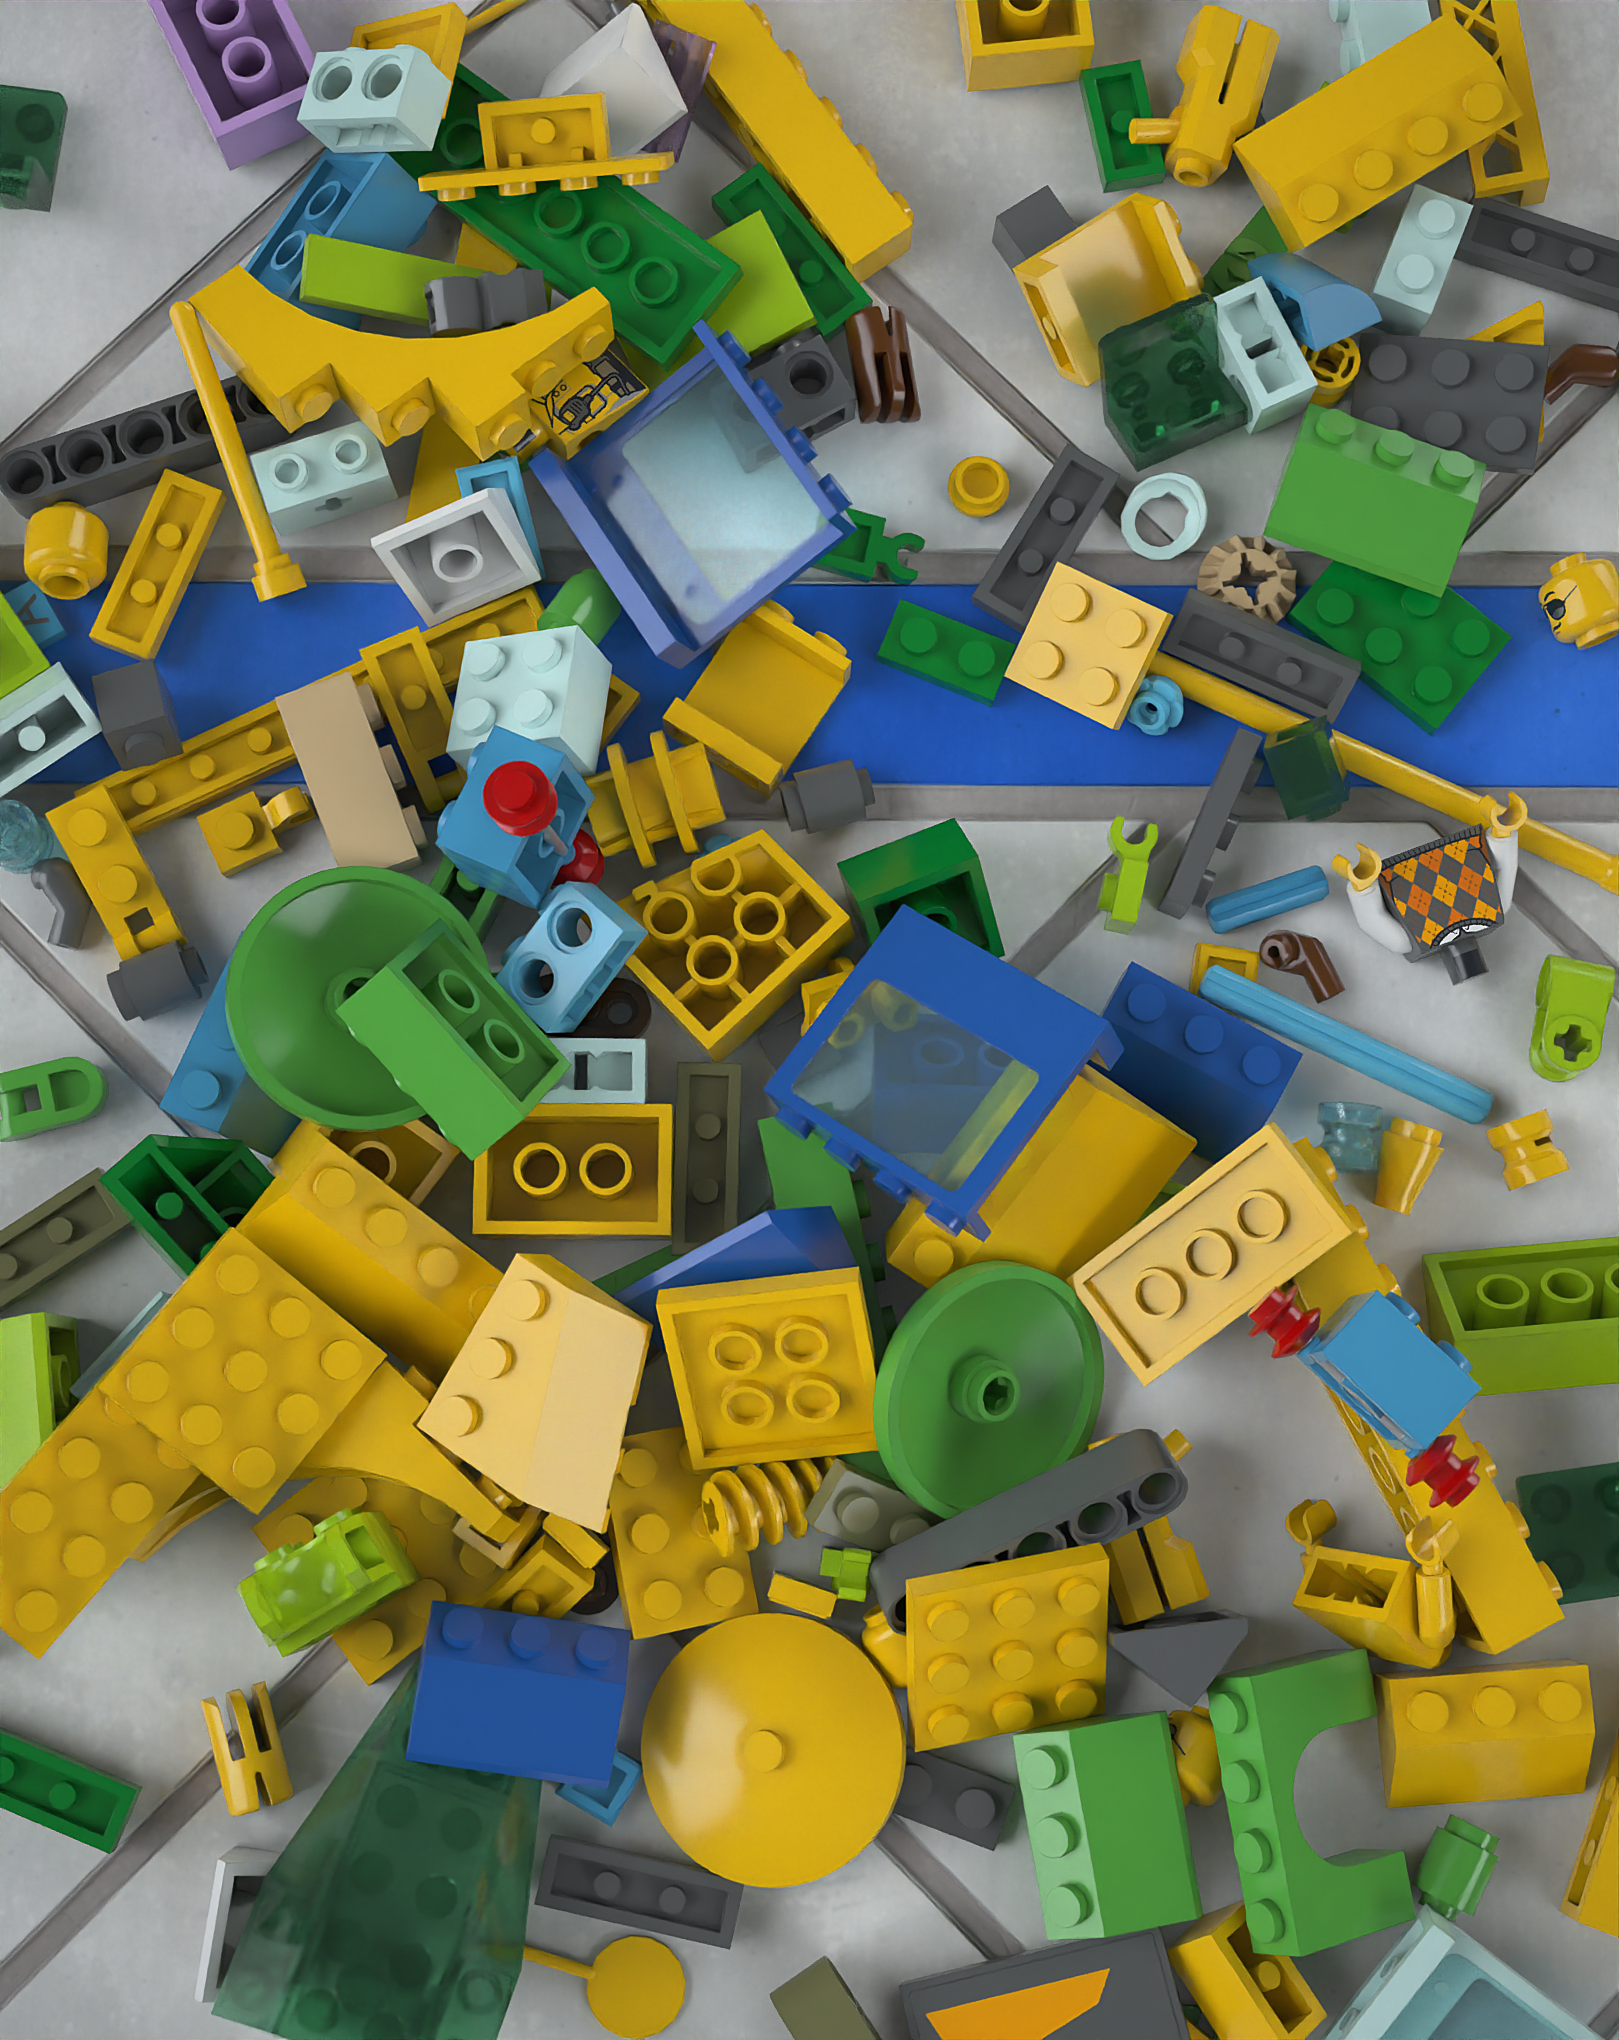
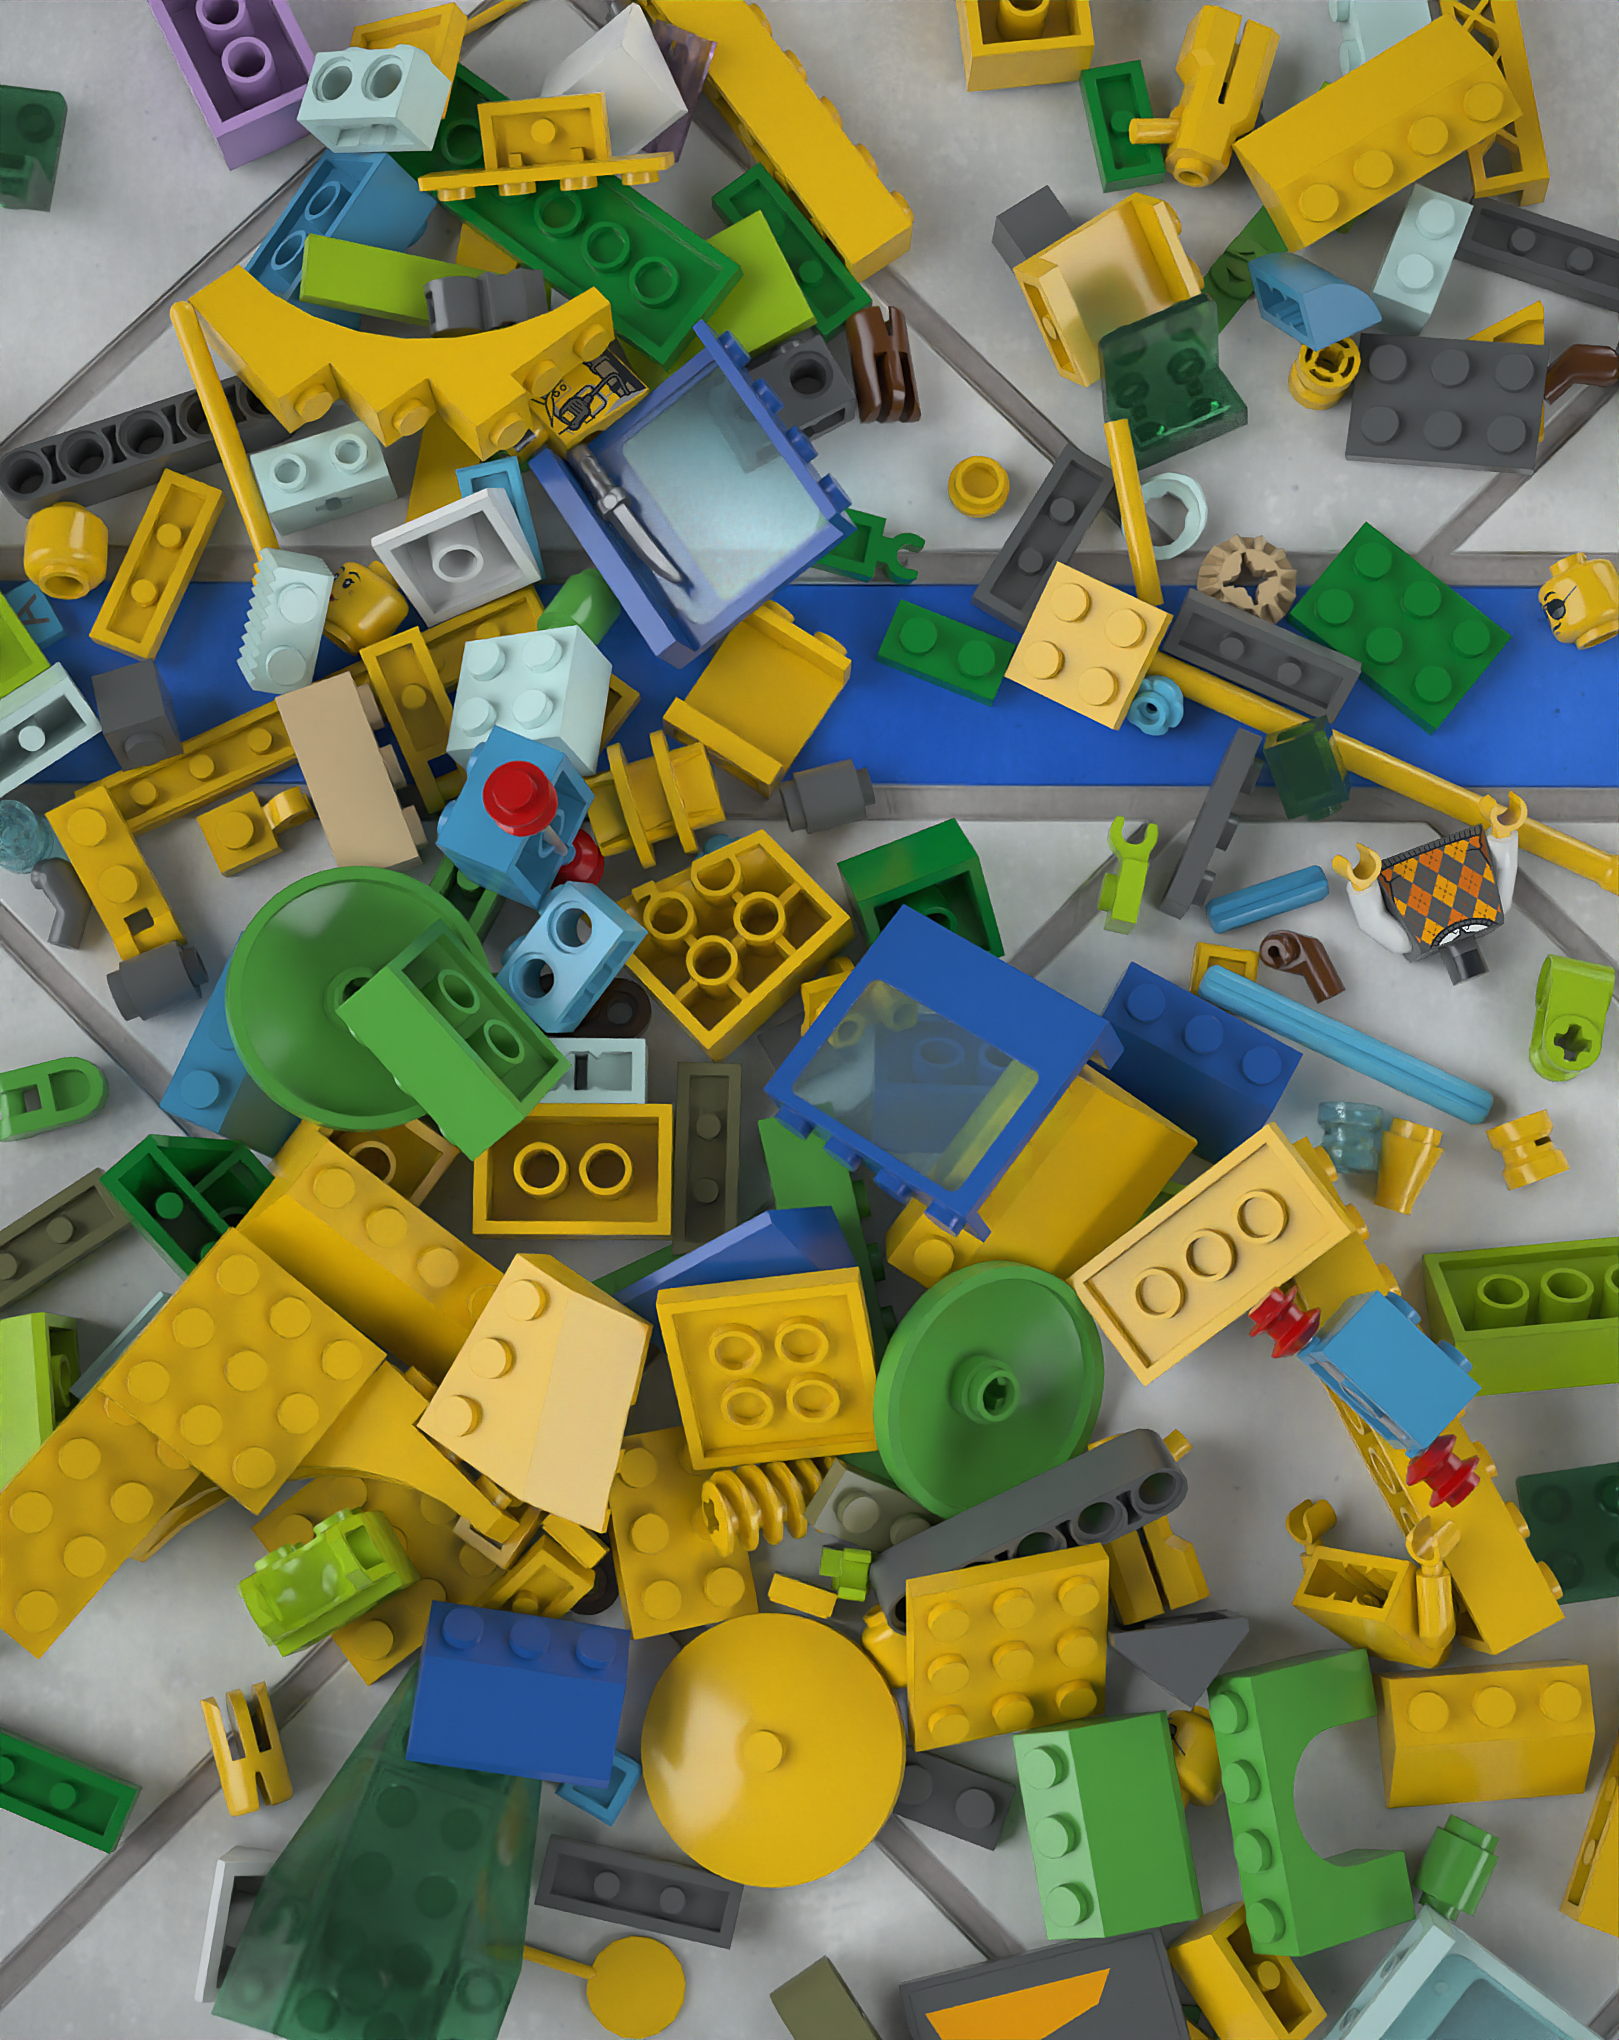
(285, 621): none -> light aqua brick
(363, 606): none -> yellow head
(614, 506): none -> flat silver piece
(1133, 512): none -> yellow bar
(1261, 356): light aqua brick -> none
(1375, 499): bright green slope -> none

